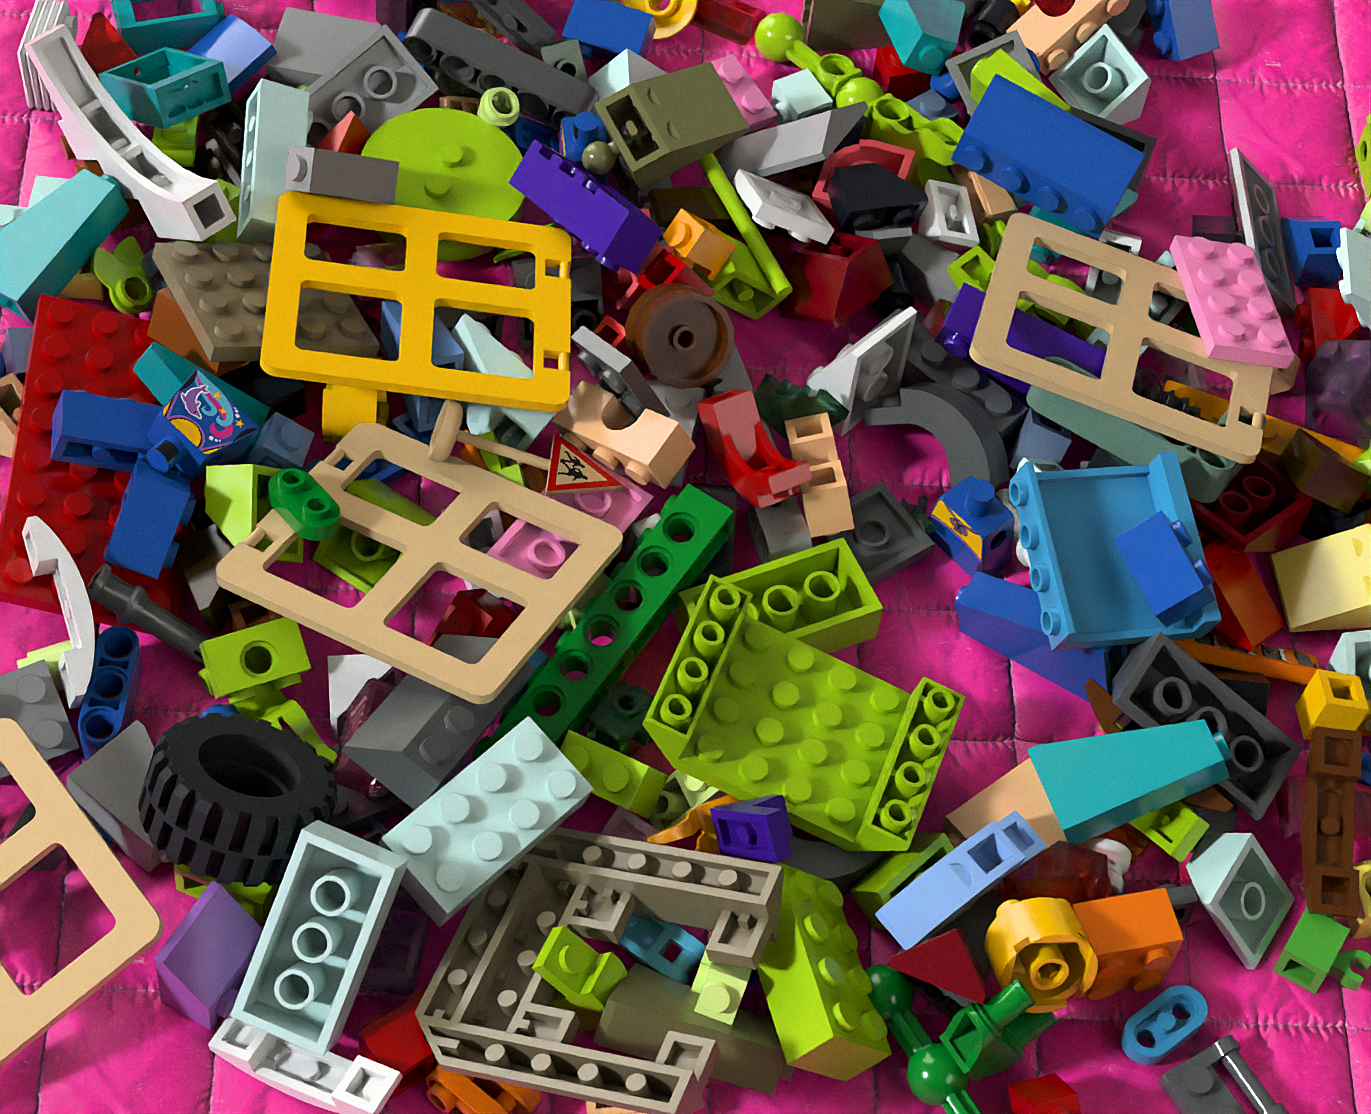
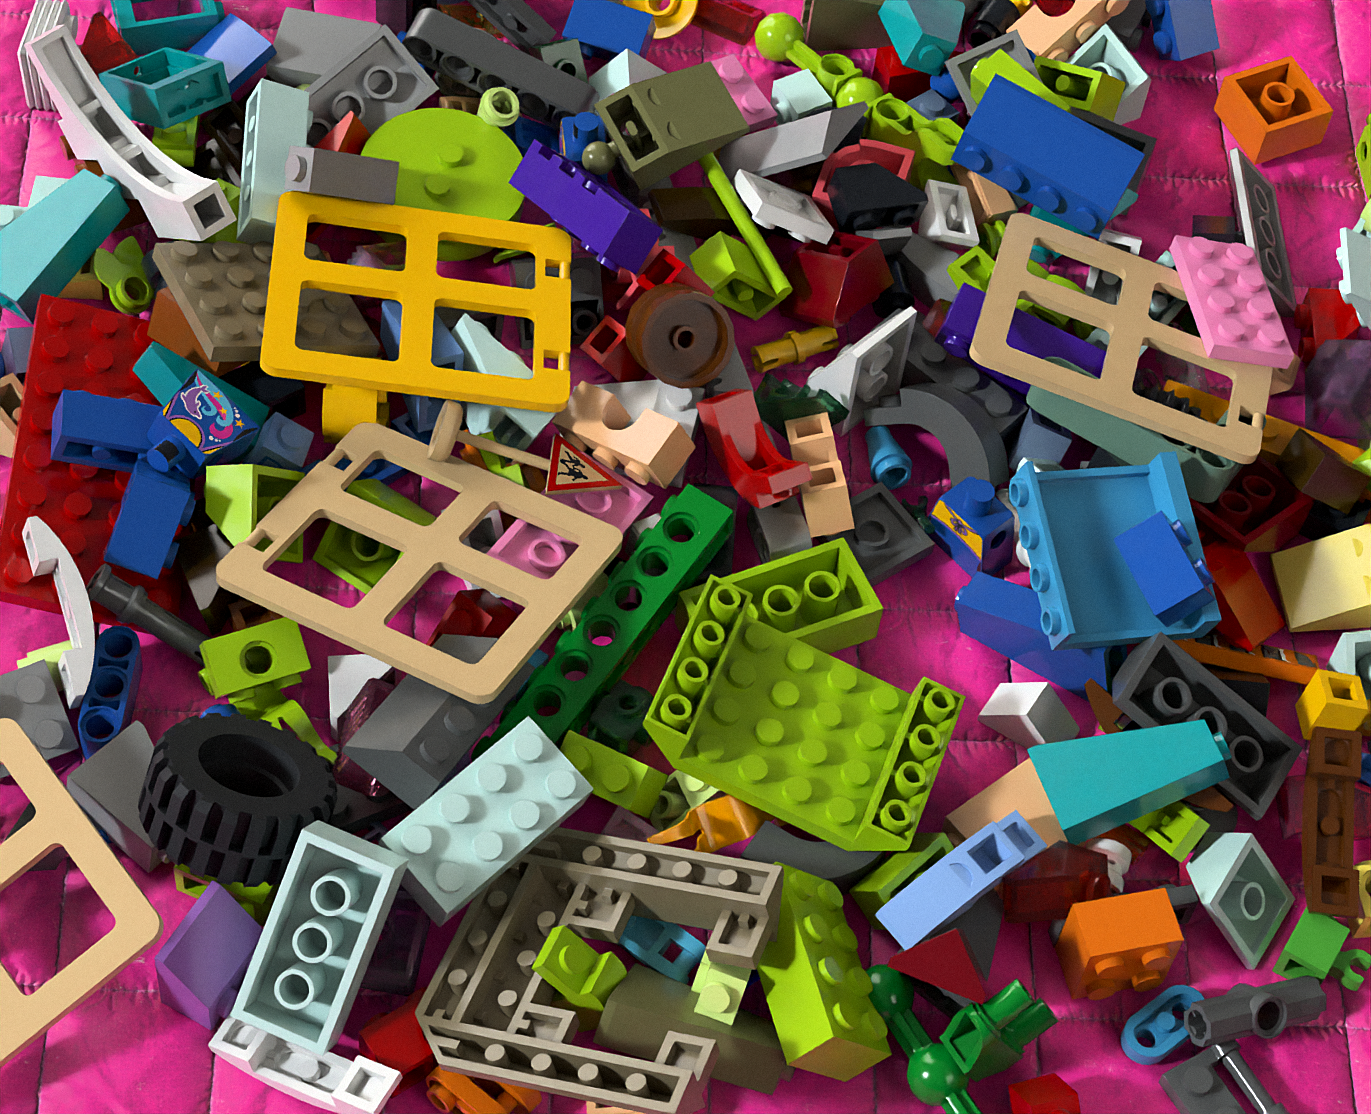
(304, 504): green plate -> none
(616, 374): dark grey plate -> none
(698, 243): light orange brick -> none
(754, 828): dark purple slope -> none
(793, 347): none -> yellow pin
(887, 458): none -> dark azure cone
(1029, 714): none -> white slope
(1041, 949): yellow brick -> none
(1081, 87): none -> lime brick
(1254, 1011): none -> dark grey piece
(1273, 110): none -> orange brick
(1312, 249): blue slope -> none

